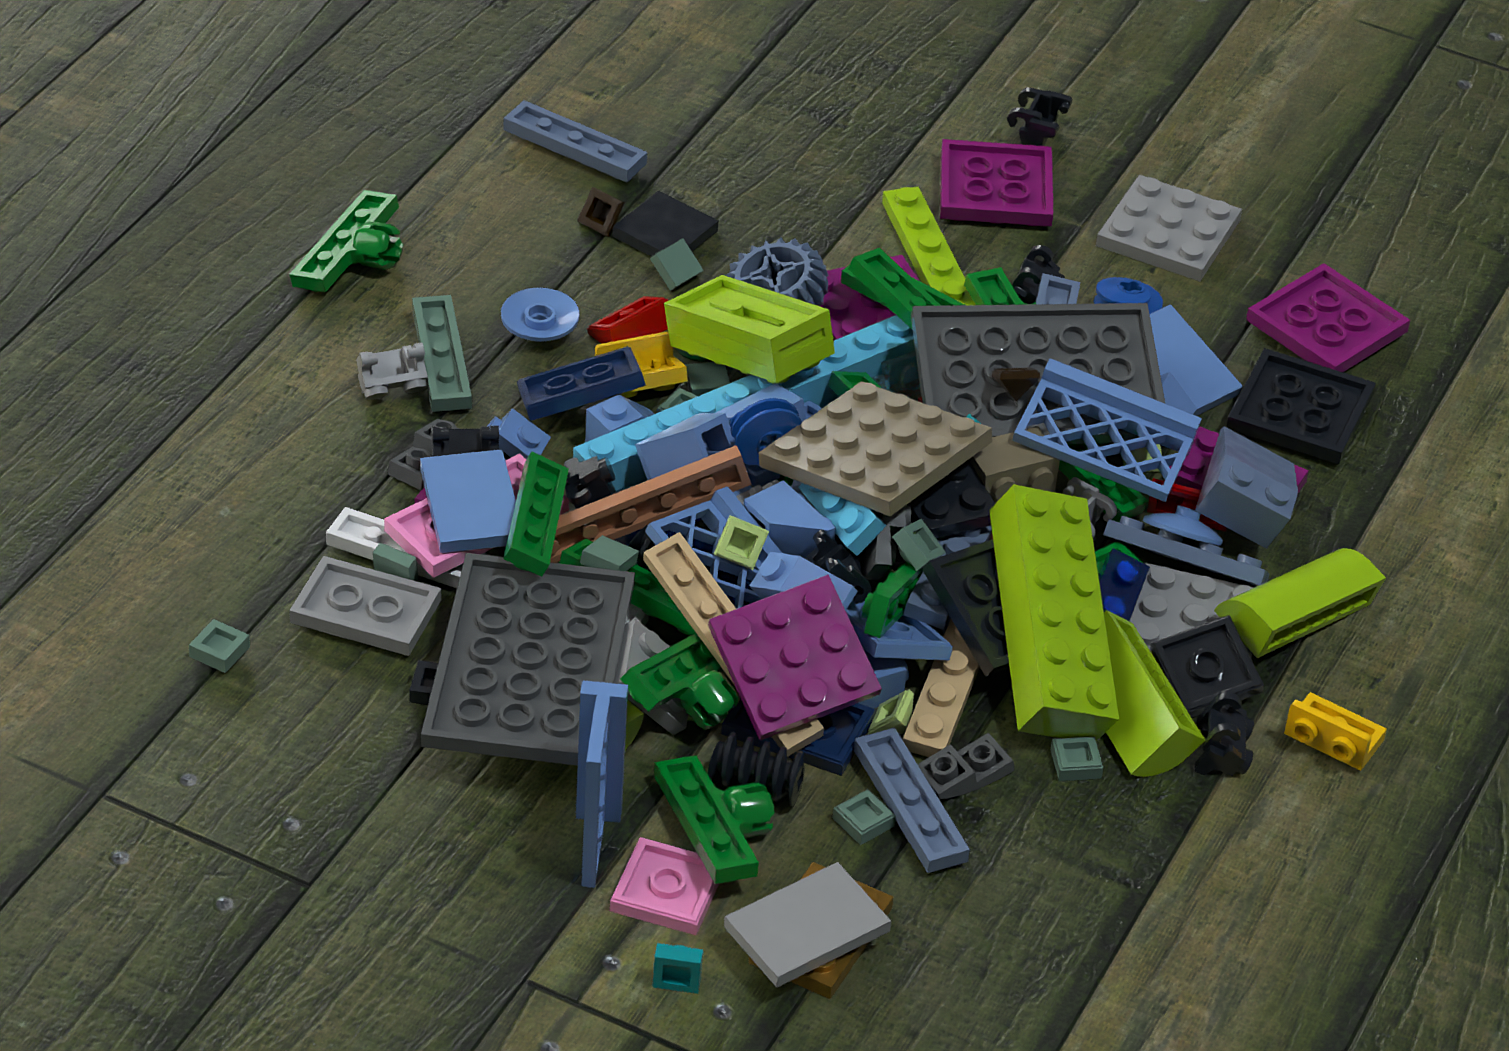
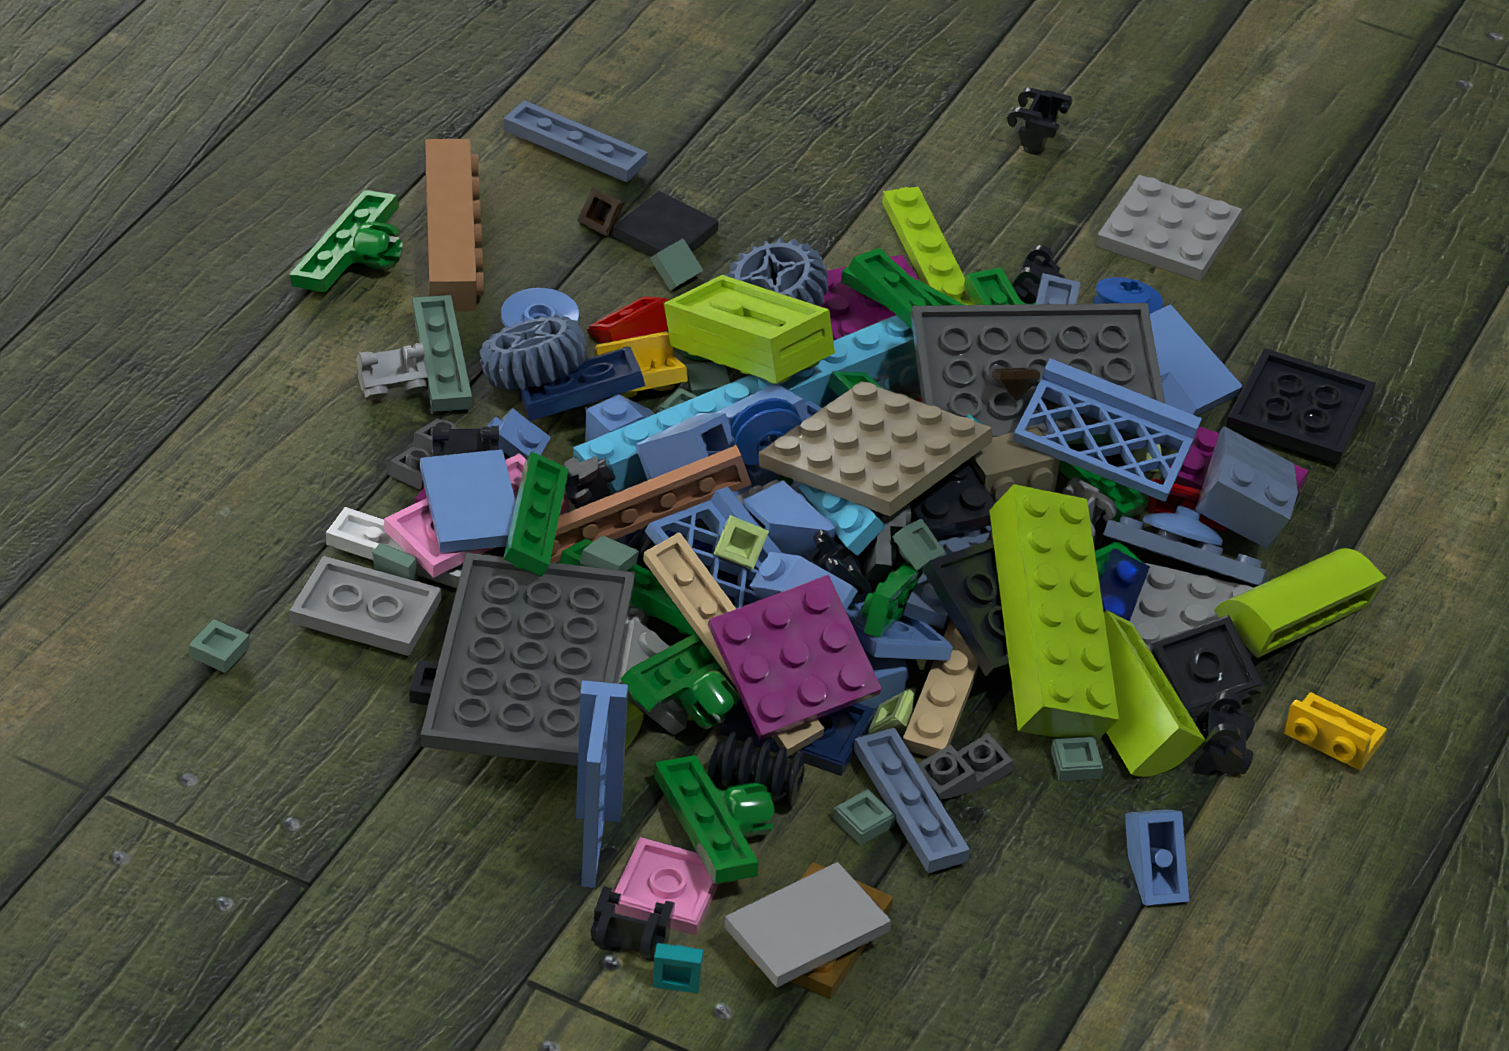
(451, 216): none -> medium nougat brick
(533, 352): none -> sand blue gear
(629, 933): none -> black piece
(996, 183): magenta plate -> none
(1158, 855): none -> medium blue slope
(1328, 319): magenta plate -> none

